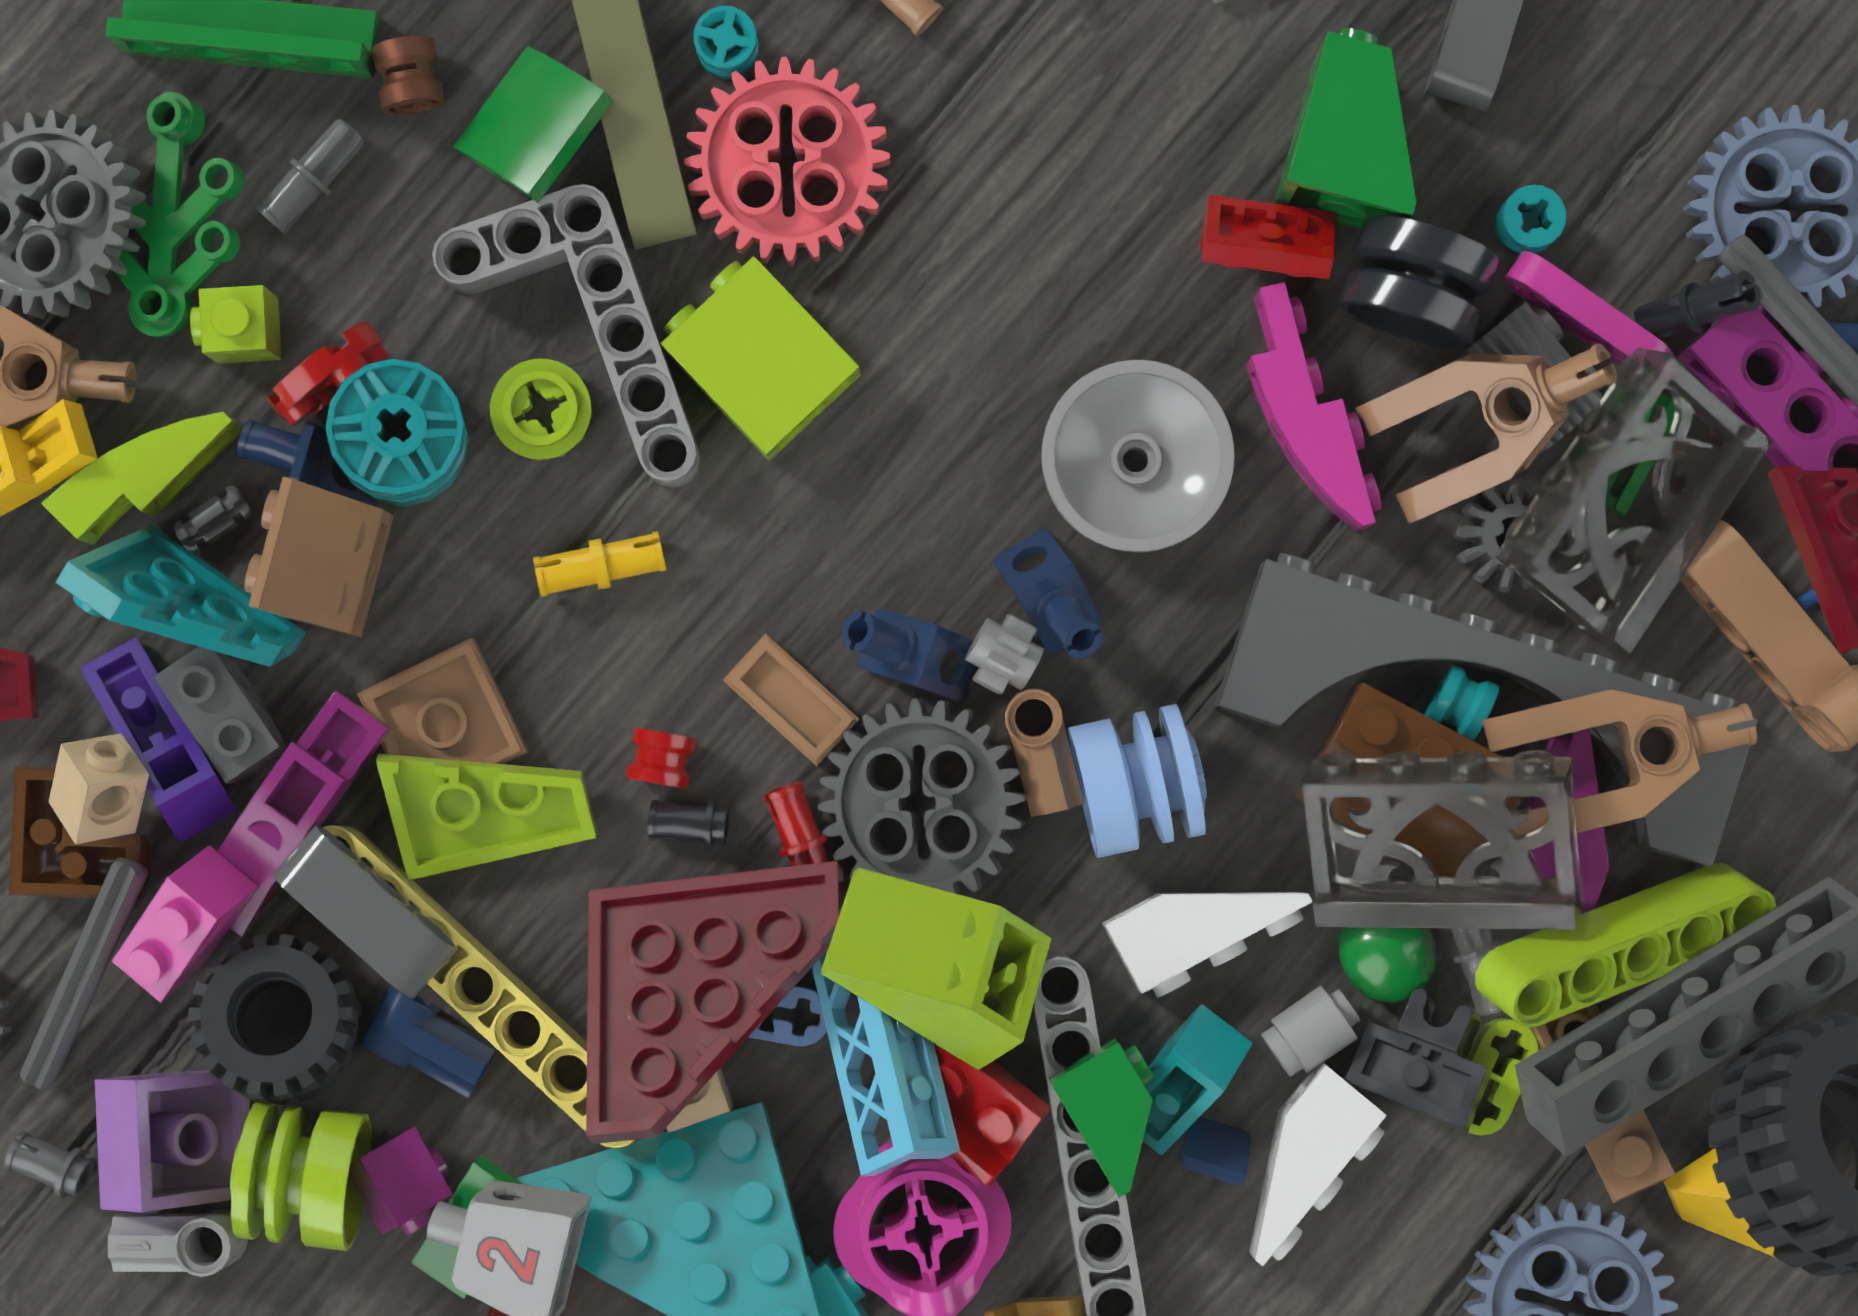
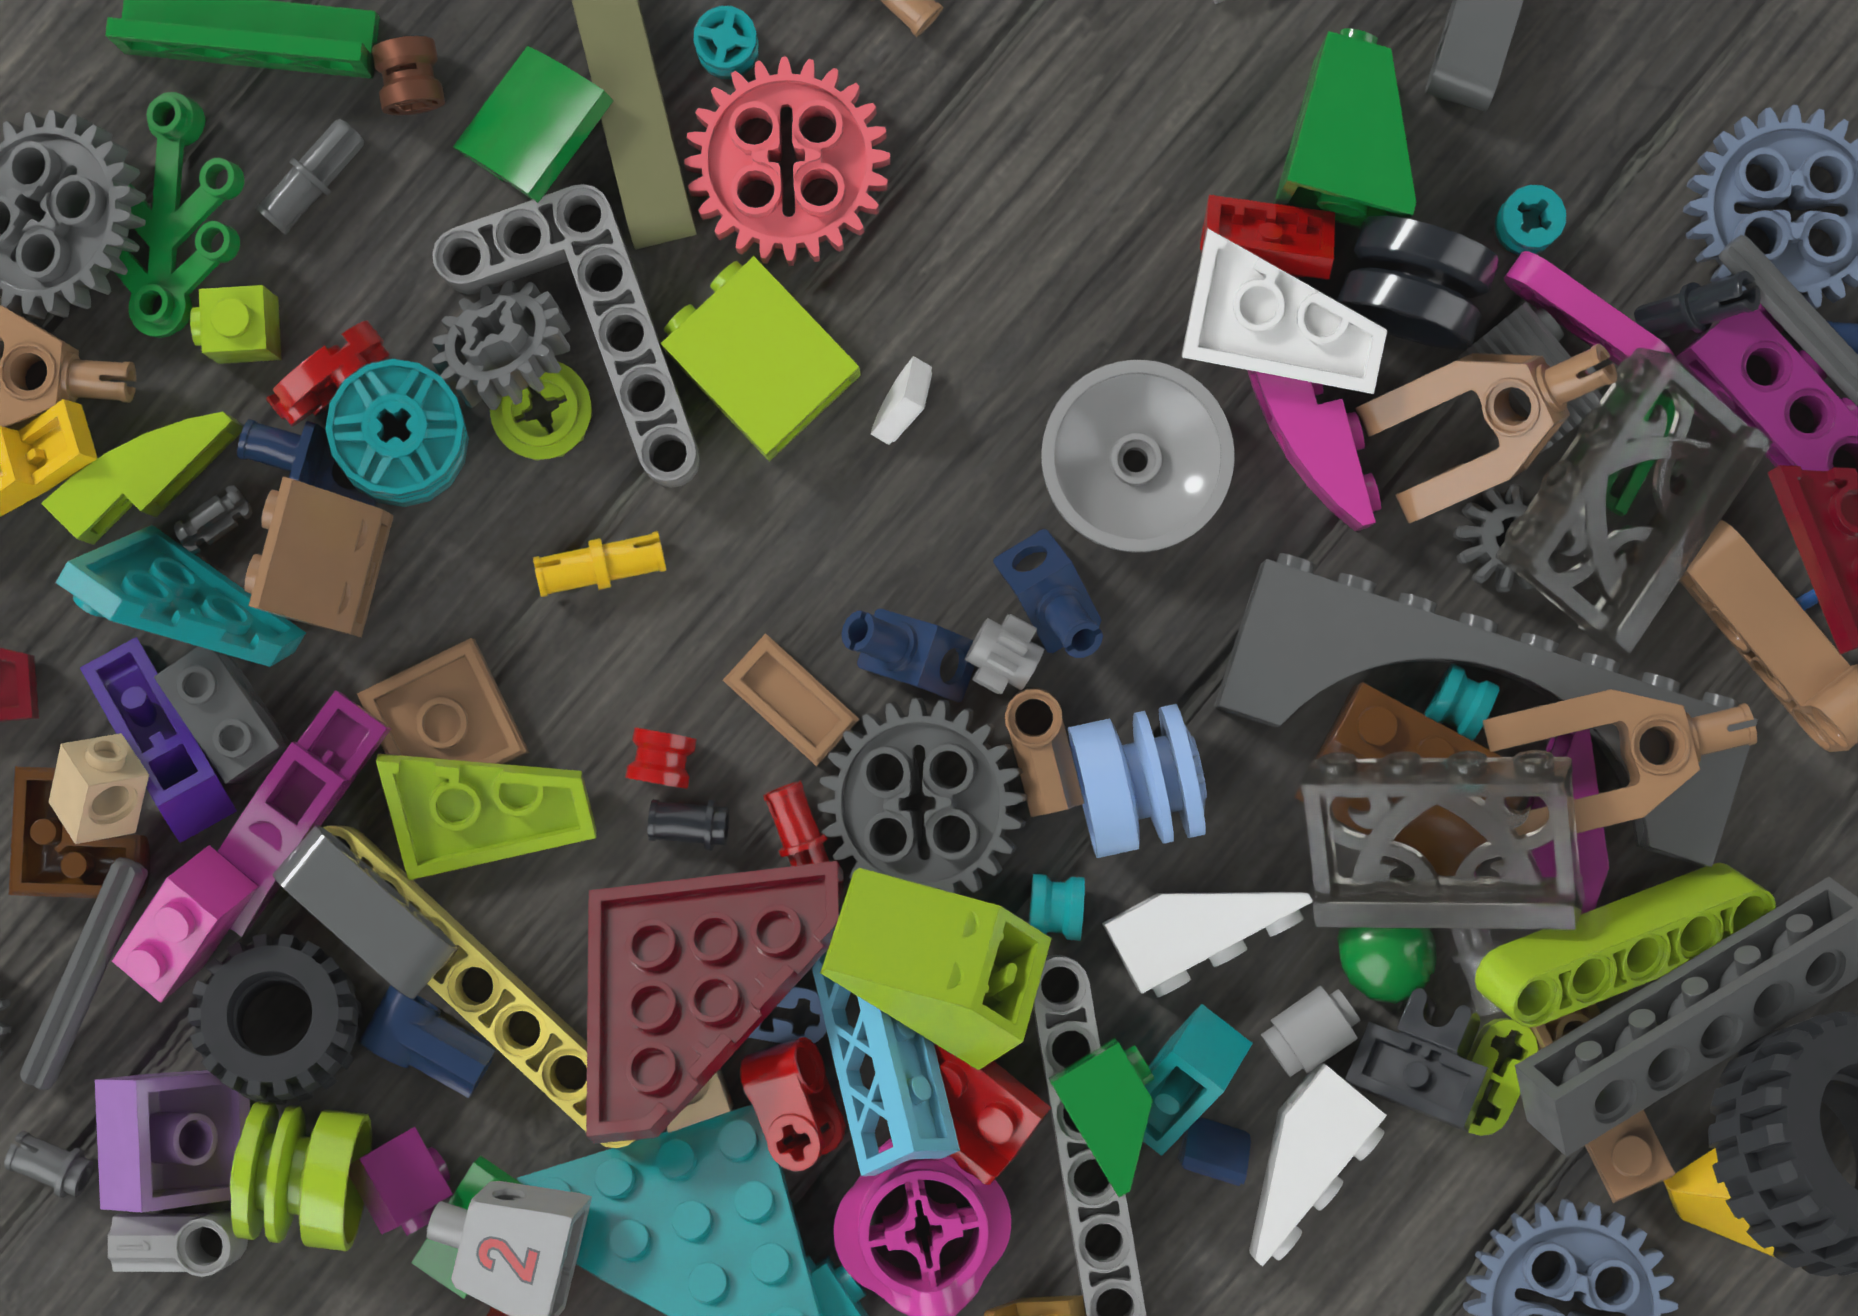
(495, 344): none -> dark grey gear
(793, 1099): none -> red piece
(903, 401): none -> white tile
(1057, 906): none -> teal wheel
(1275, 324): none -> white wing

